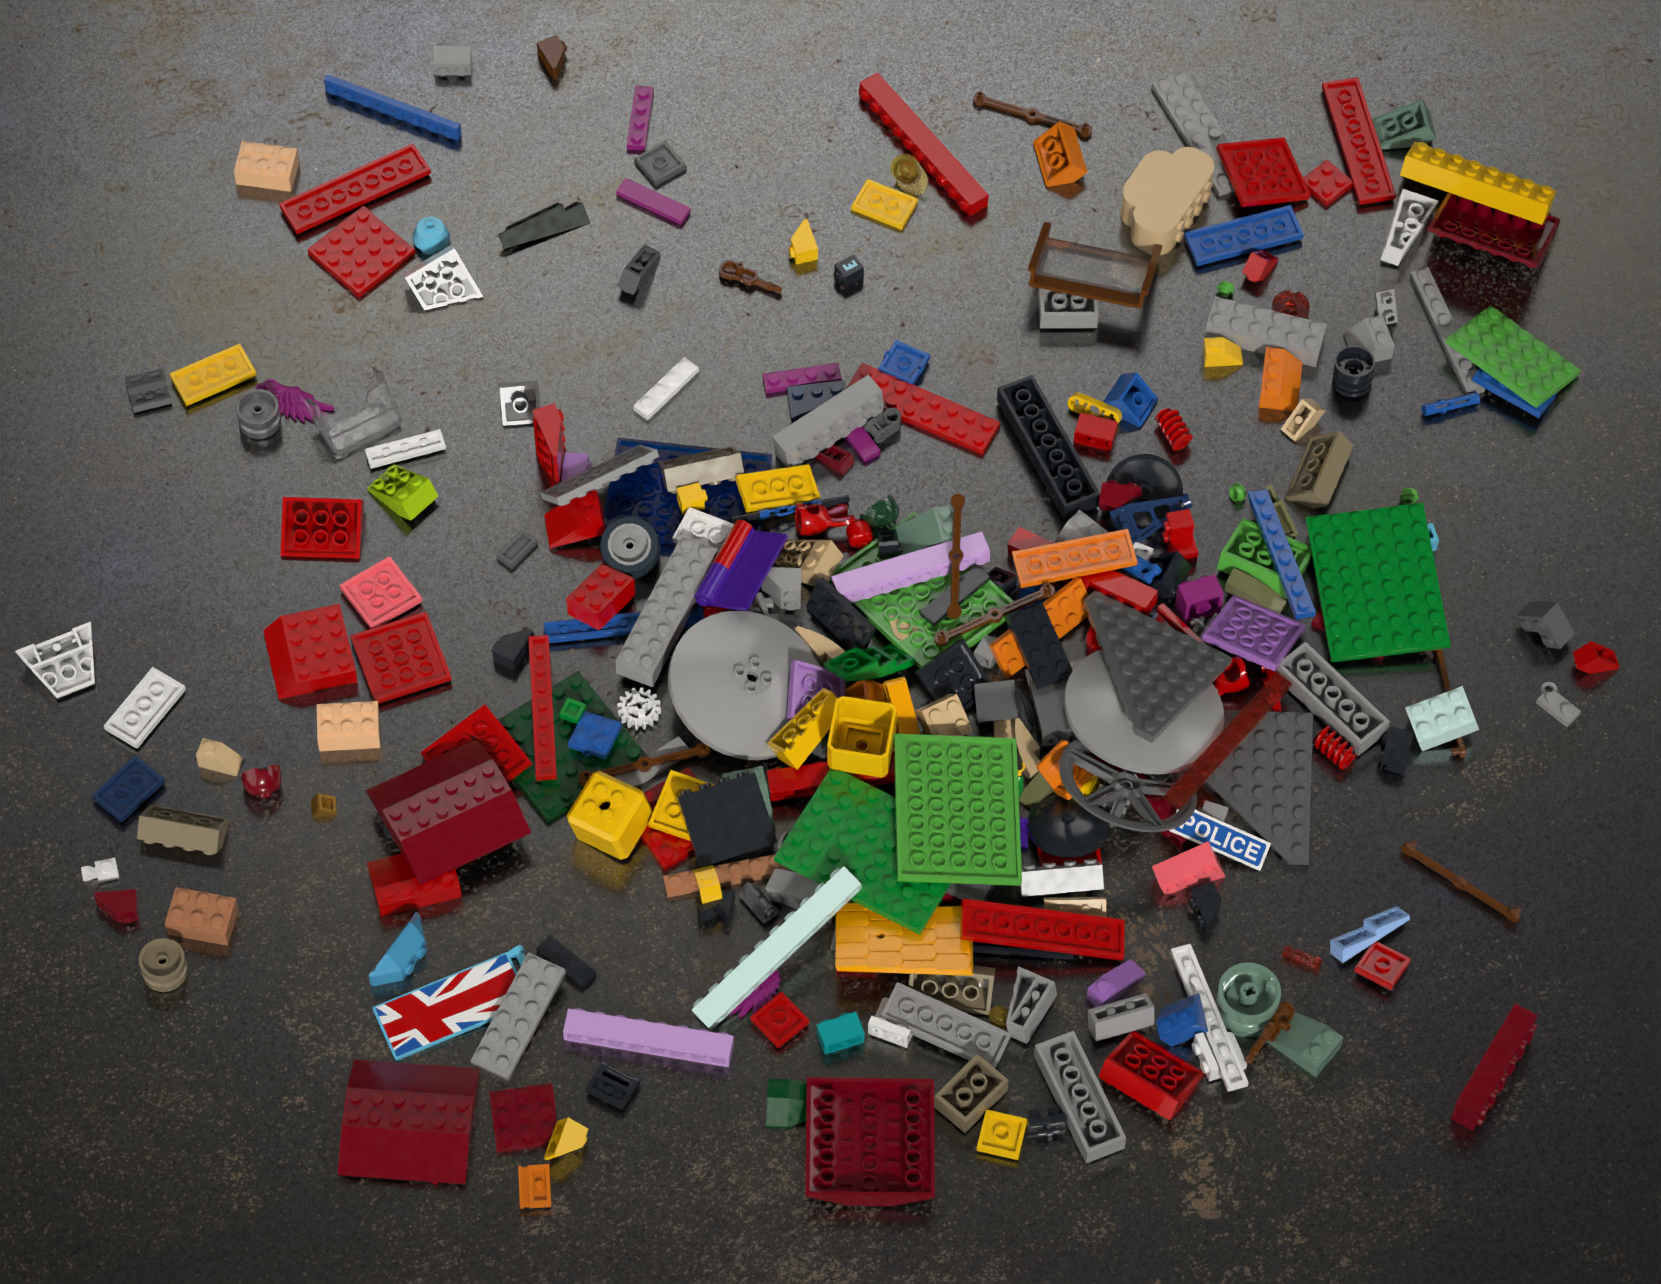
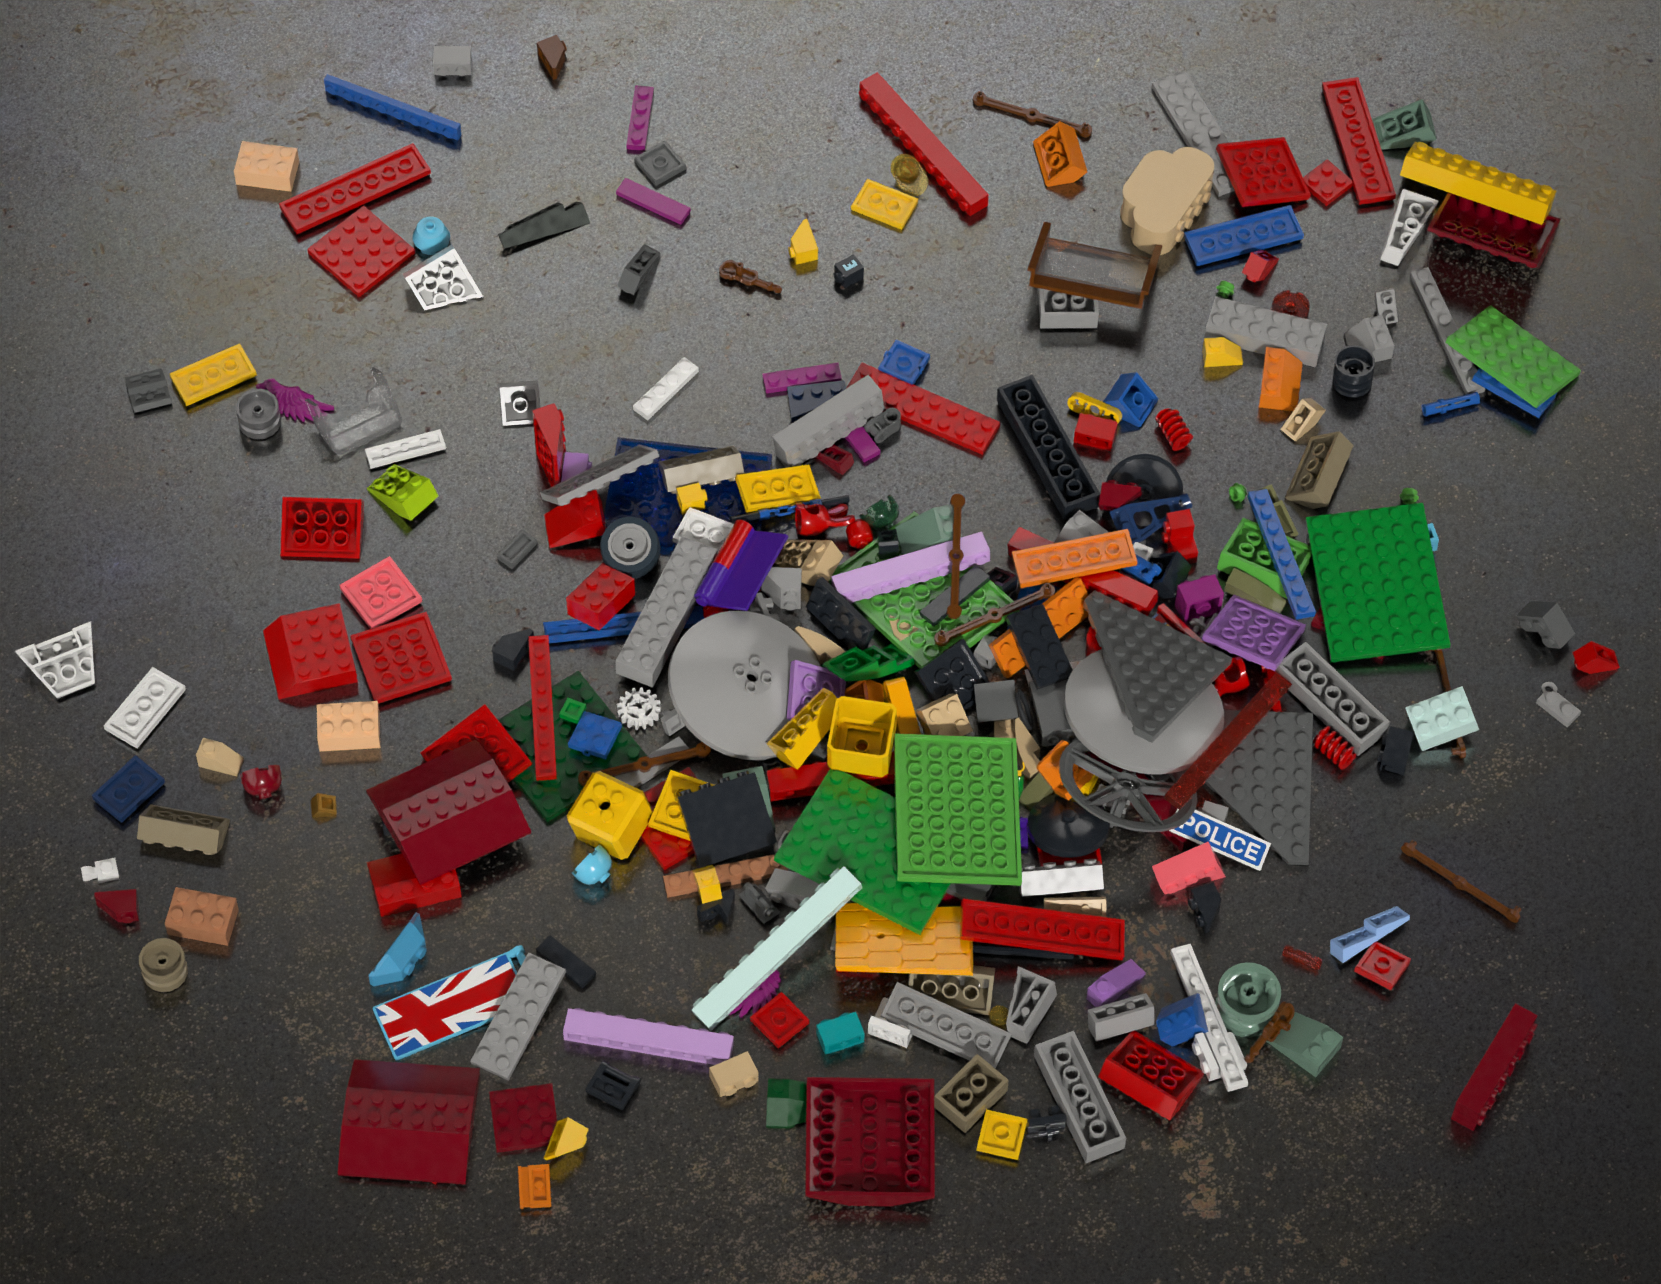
(594, 867): none -> medium azure cylinder
(671, 721): none -> light grey tile
(734, 1074): none -> tan brick

